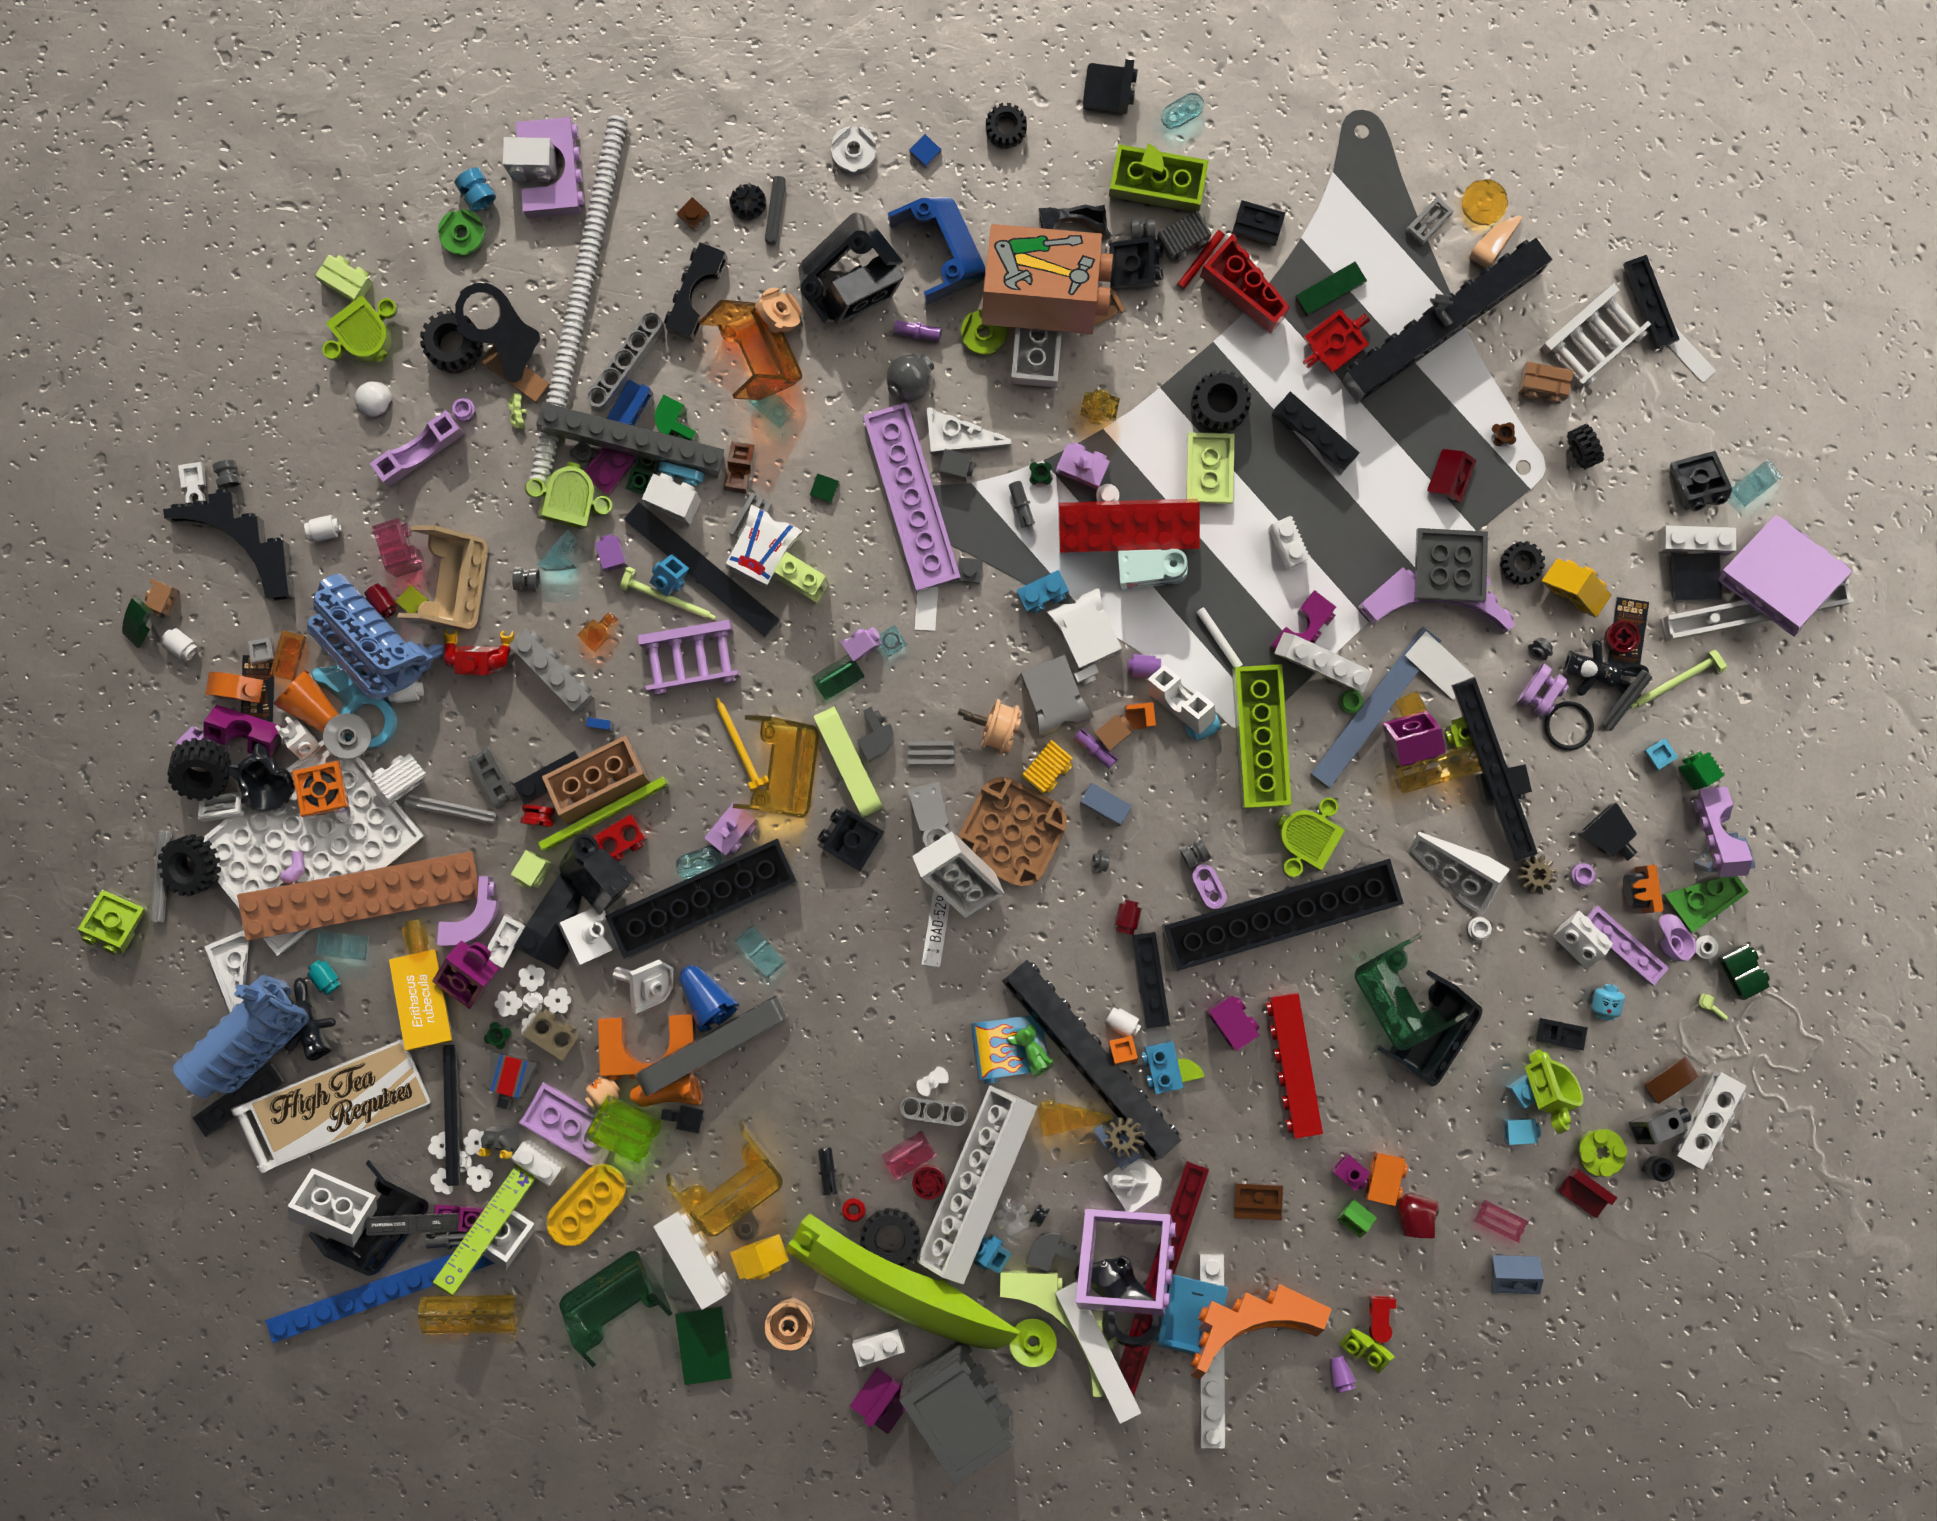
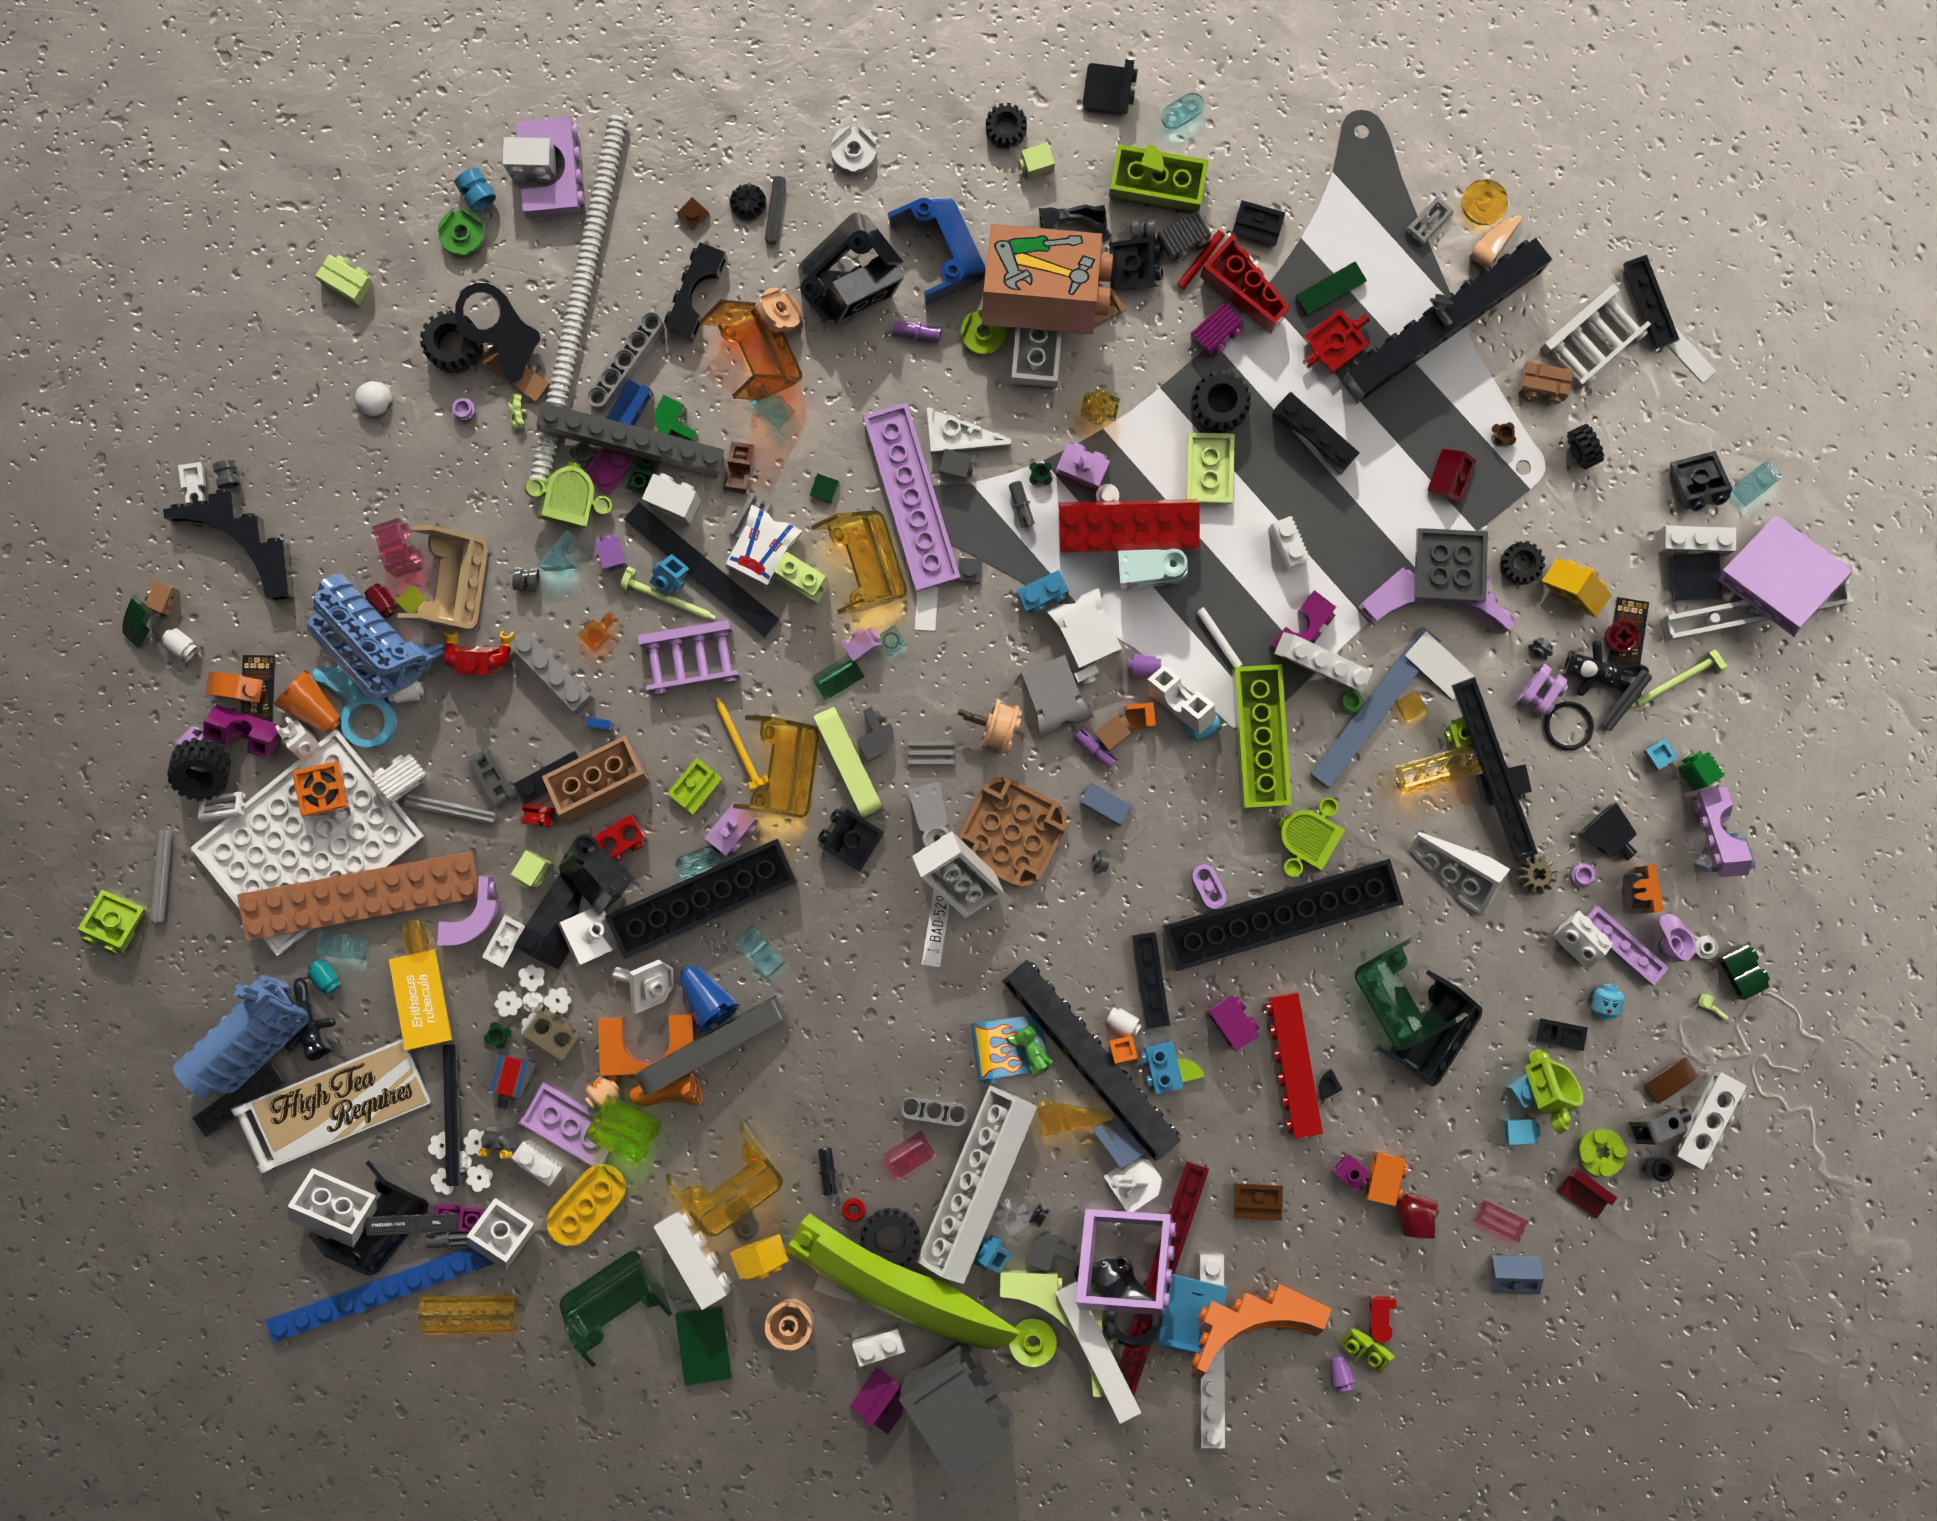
(175, 865): black tyre -> none
(229, 964): white wing -> none
(261, 651): light grey tile -> none
(262, 781): black hair -> none
(288, 655): clear orange plate -> none
(296, 870): lavender arm -> none
(322, 528): white brick -> none
(345, 725): light grey dish -> none
(361, 331): lime piece -> none
(434, 438): lavender arch -> none
(466, 973): magenta brick -> none
(484, 1231): lime tile -> none
(603, 814): lime tile -> none
(687, 1118): black plate -> none
(688, 475): medium azure plate -> none
(695, 786): none -> lime plate
(871, 558): none -> clear yellow windscreen
(910, 377): dark grey brick -> none
(925, 150): blue tile -> none
(928, 1182): dark red wheel -> none
(936, 1077): white piece -> none
(1037, 160): none -> yellowish green brick
(1047, 768): yellow brick -> none
(1118, 1143): dark tan gear -> none
(1128, 917): dark red brick -> none
(1200, 852): dark grey wheel -> none
(1217, 330): none -> magenta brick
(1328, 1085): none -> black tile
(1356, 1218): bright green piece -> none
(1414, 738): magenta brick -> none
(1479, 928): white plate -> none
(1705, 900): bright green wing -> none

